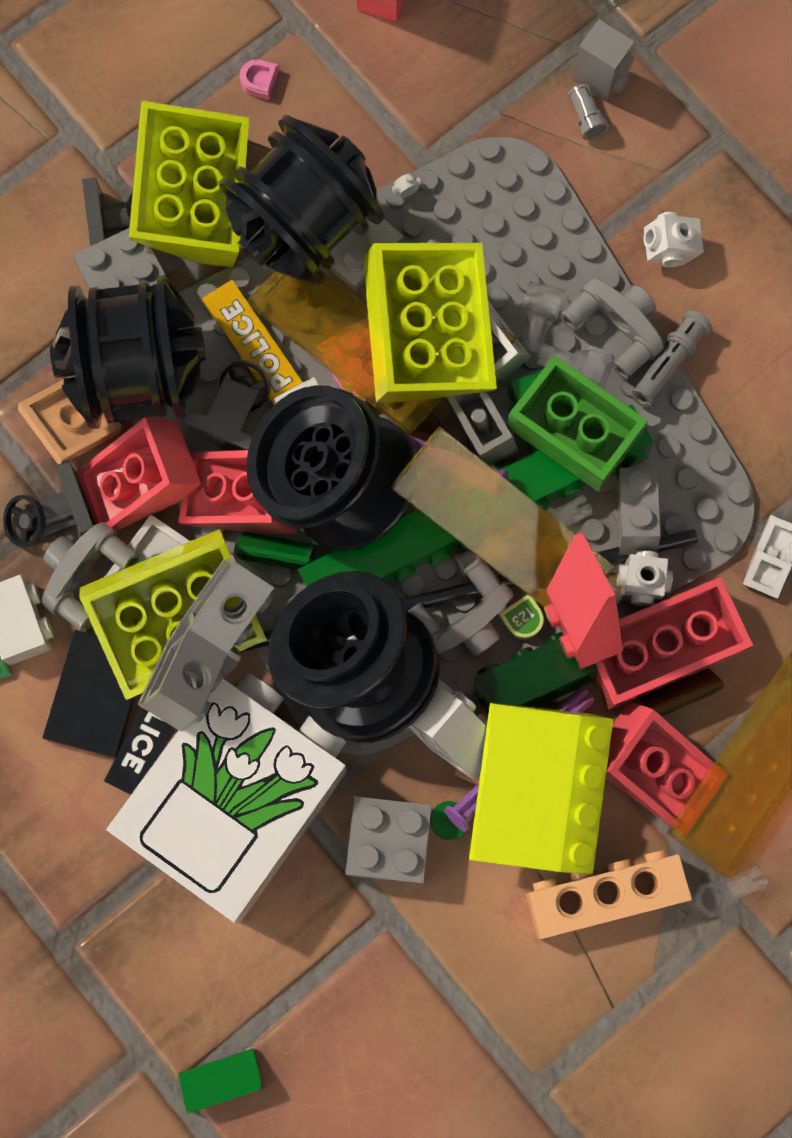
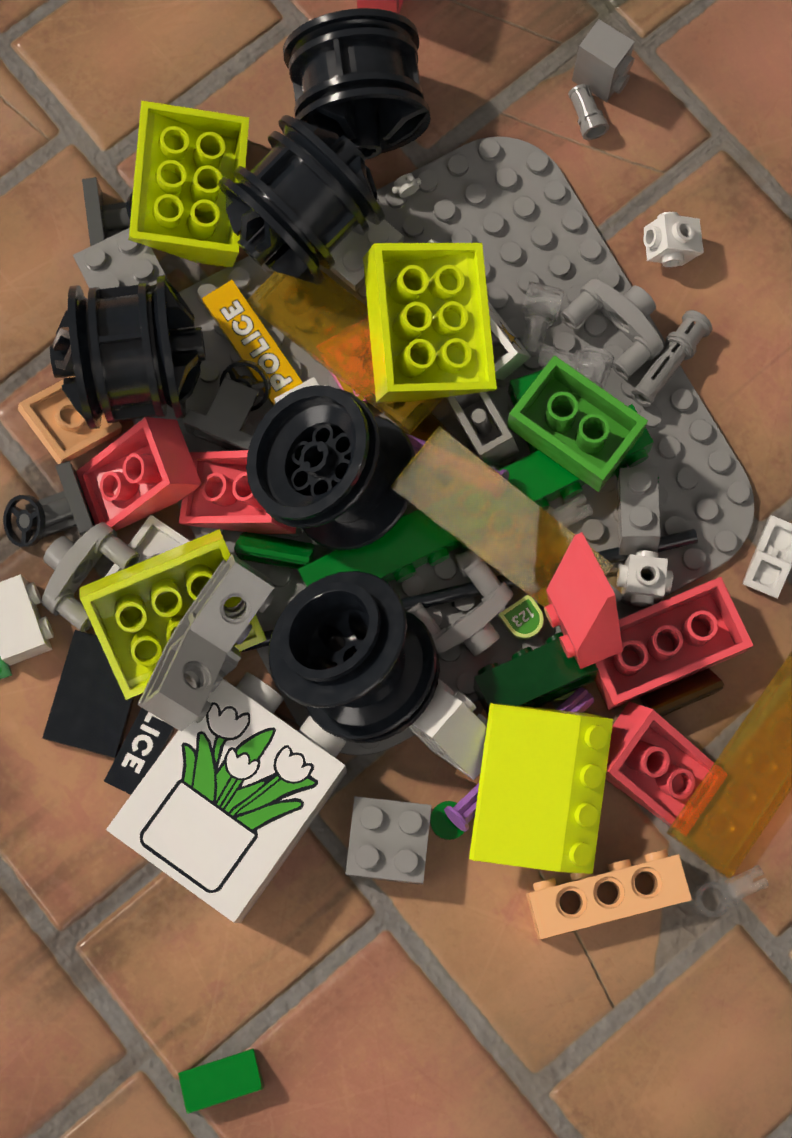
(259, 78): bright pink tile -> none
(359, 78): none -> black wheel

